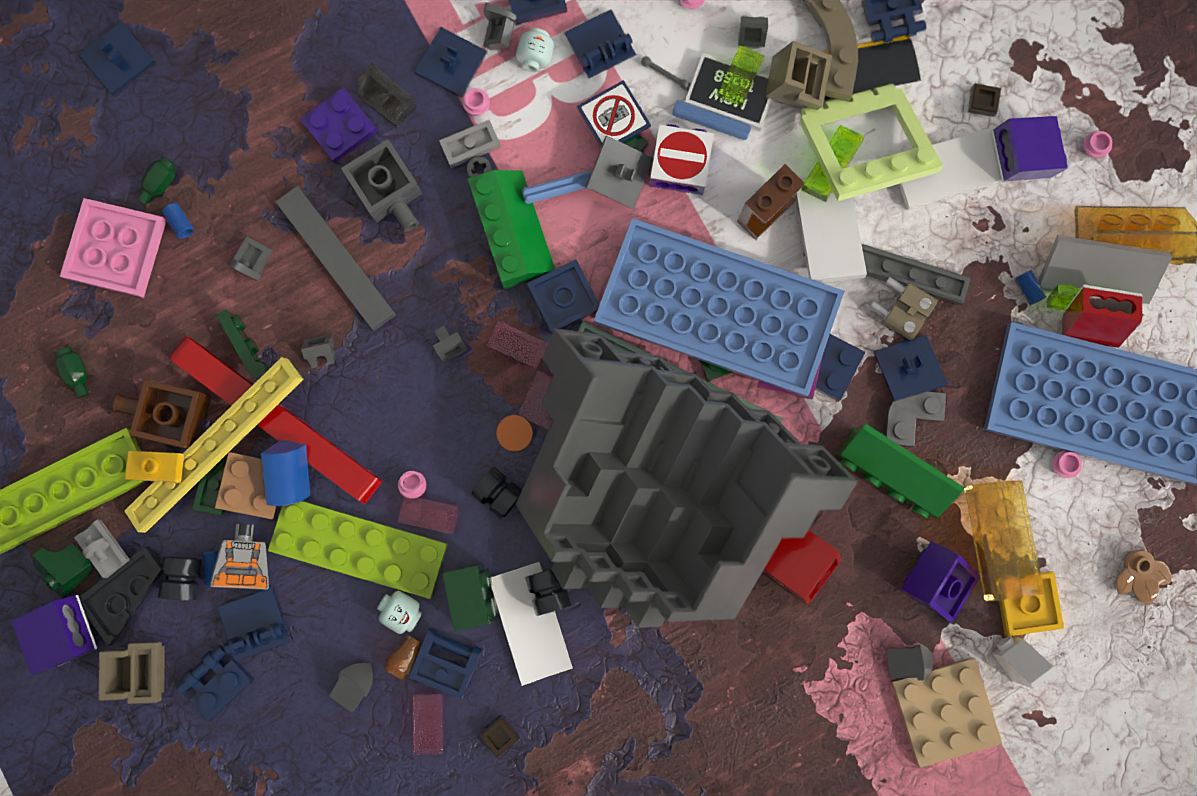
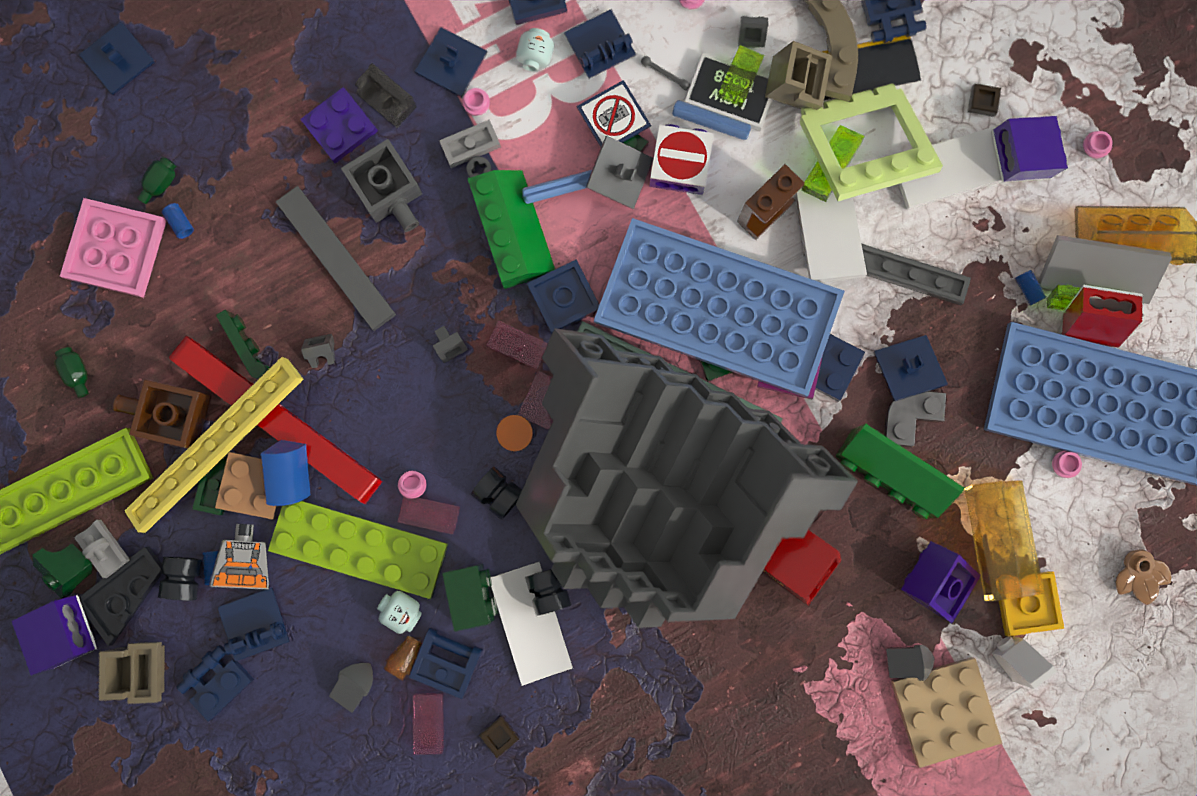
(154, 466): yellow plate -> none
(251, 259): dark grey tile -> none
(499, 27): dark grey tile -> none
(909, 310): dark tan piece -> none

